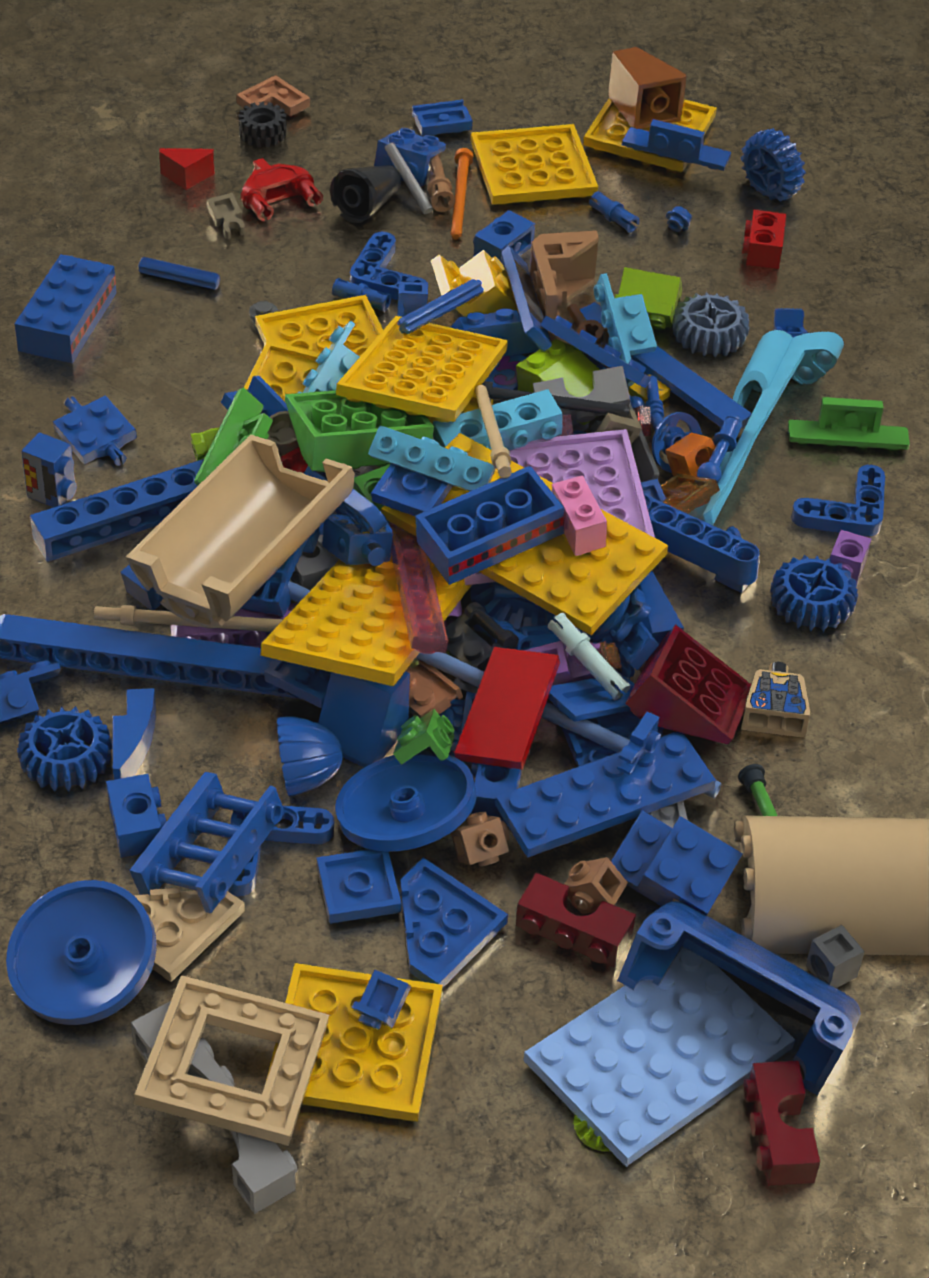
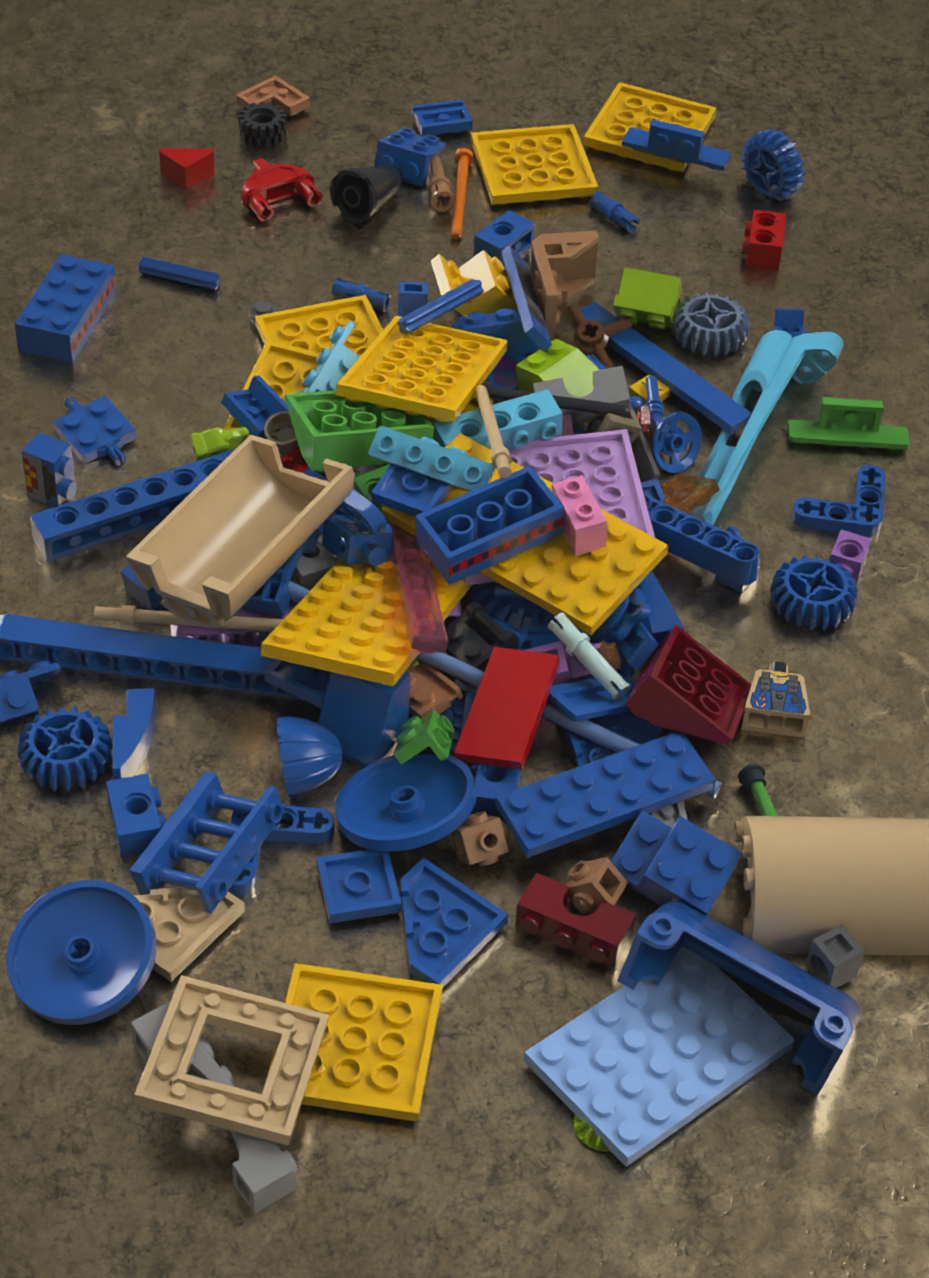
(226, 212): dark tan plate -> none
(239, 423): bright green bracket -> none
(376, 271): blue beam -> none
(381, 1000): blue bracket -> none
(408, 178): light grey bar -> none
(586, 343): blue wing -> none
(626, 322): medium azure bracket -> none
(642, 739): blue plate -> none
(645, 88): dark orange slope -> none
(678, 219): blue plate -> none
(689, 454): orange brick -> none
(725, 442): blue pin -> none
(784, 1152): dark red arch -> none

